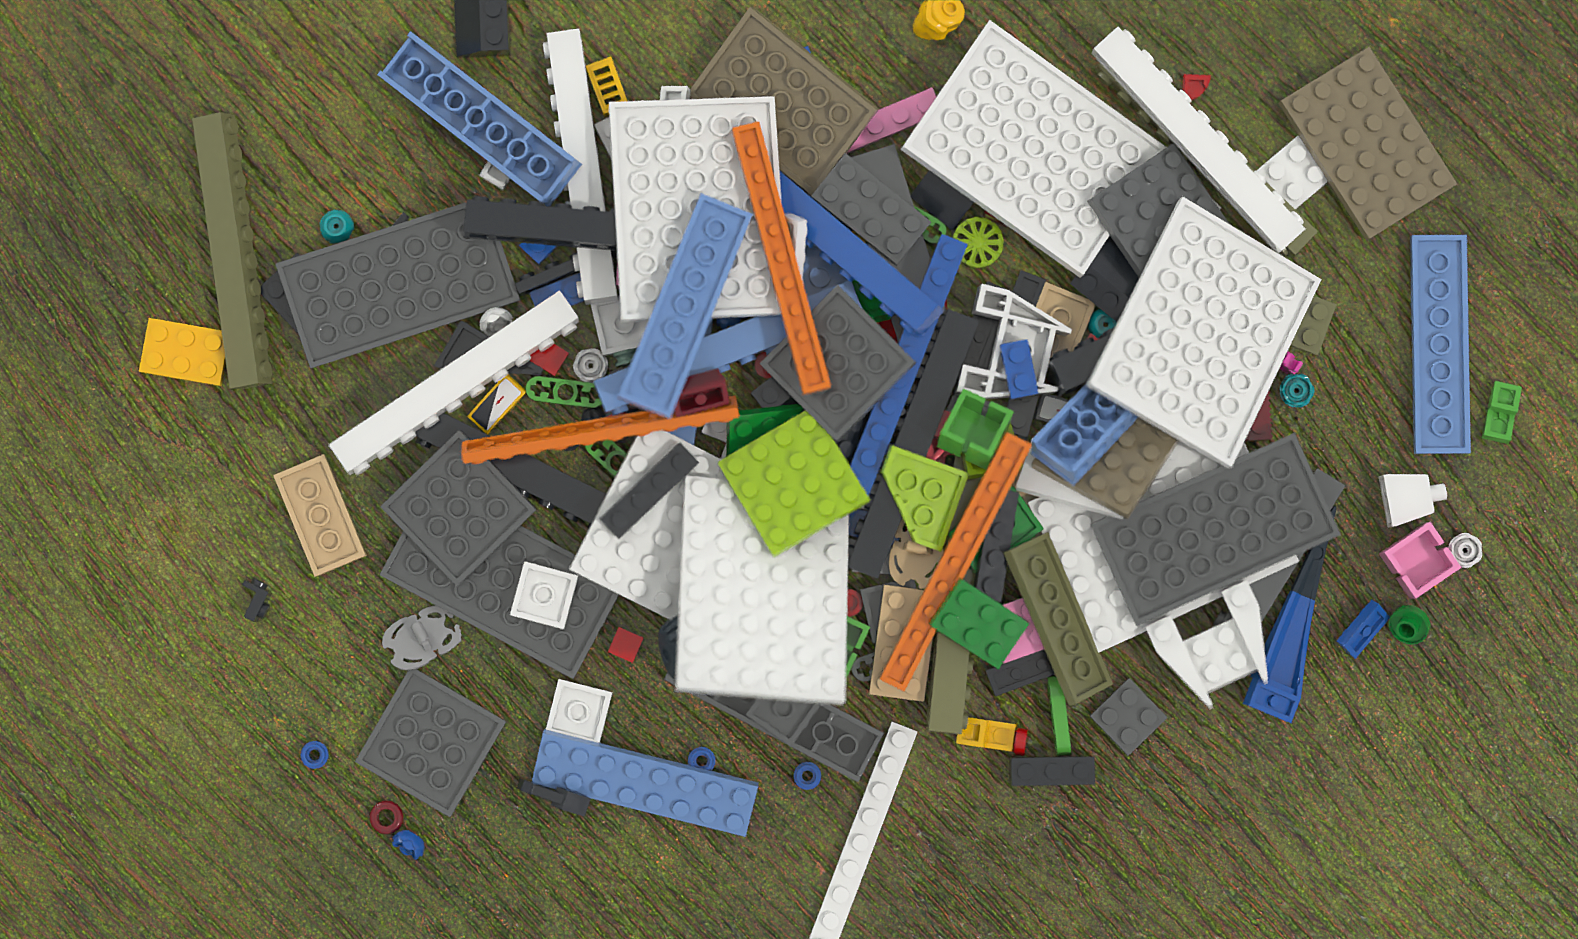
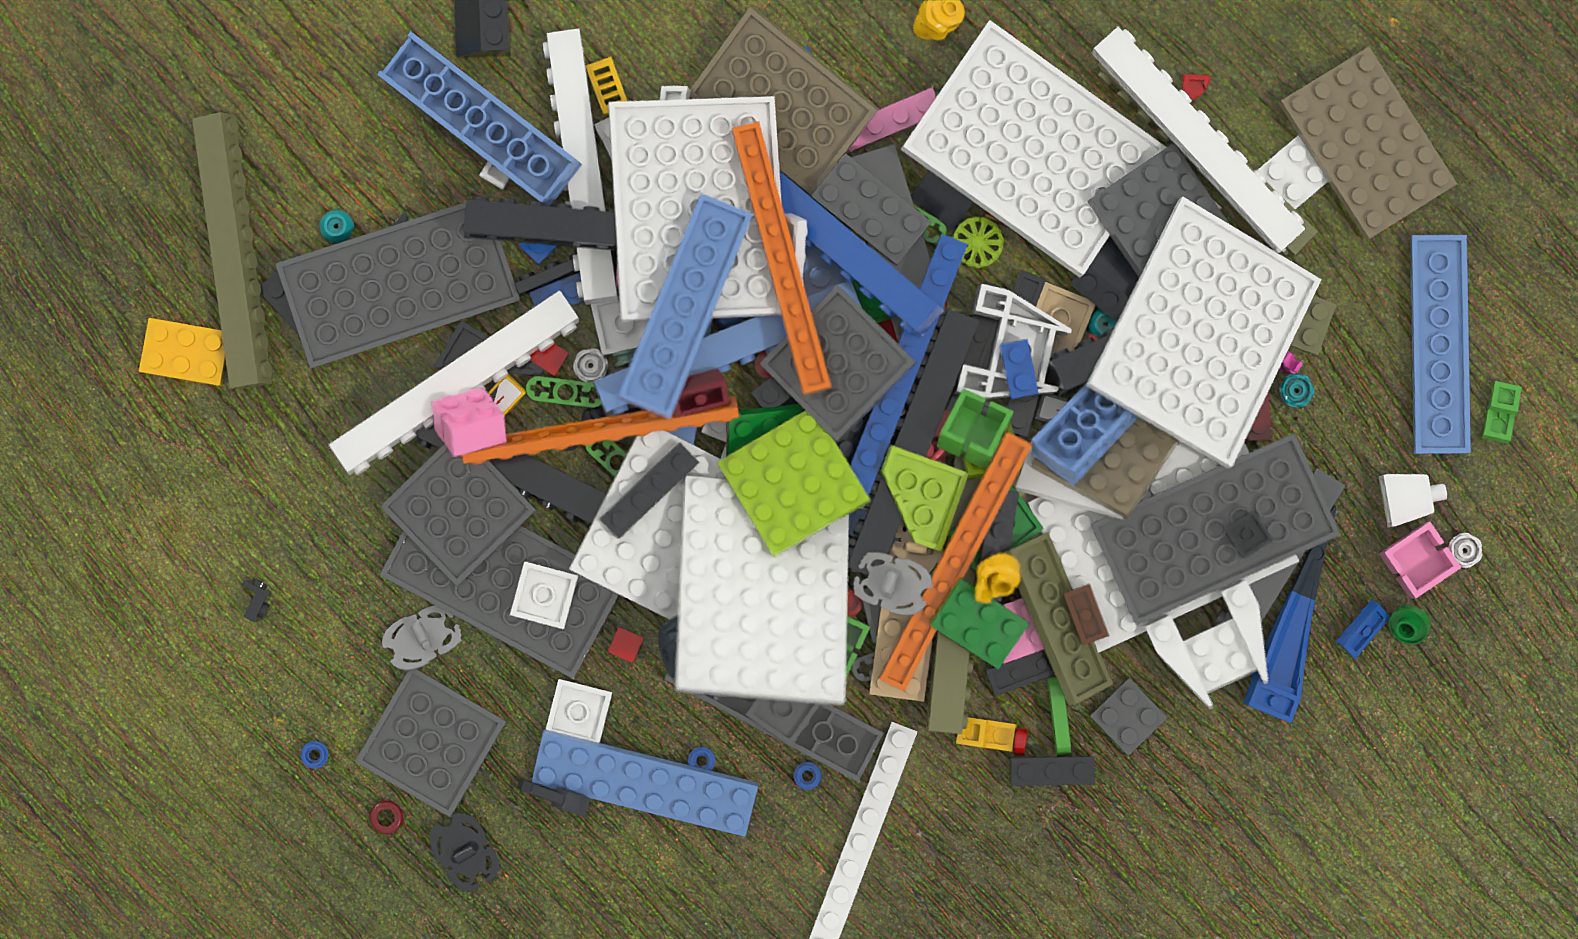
(320, 515): tan plate -> none
(409, 843): blue plate -> none
(464, 851): none -> black shield
(468, 421): none -> bright pink piece
(495, 320): white plate -> none
(893, 583): none -> light grey shield
(997, 577): none -> yellow head
(1086, 614): none -> reddish brown plate
(1248, 534): none -> black piece

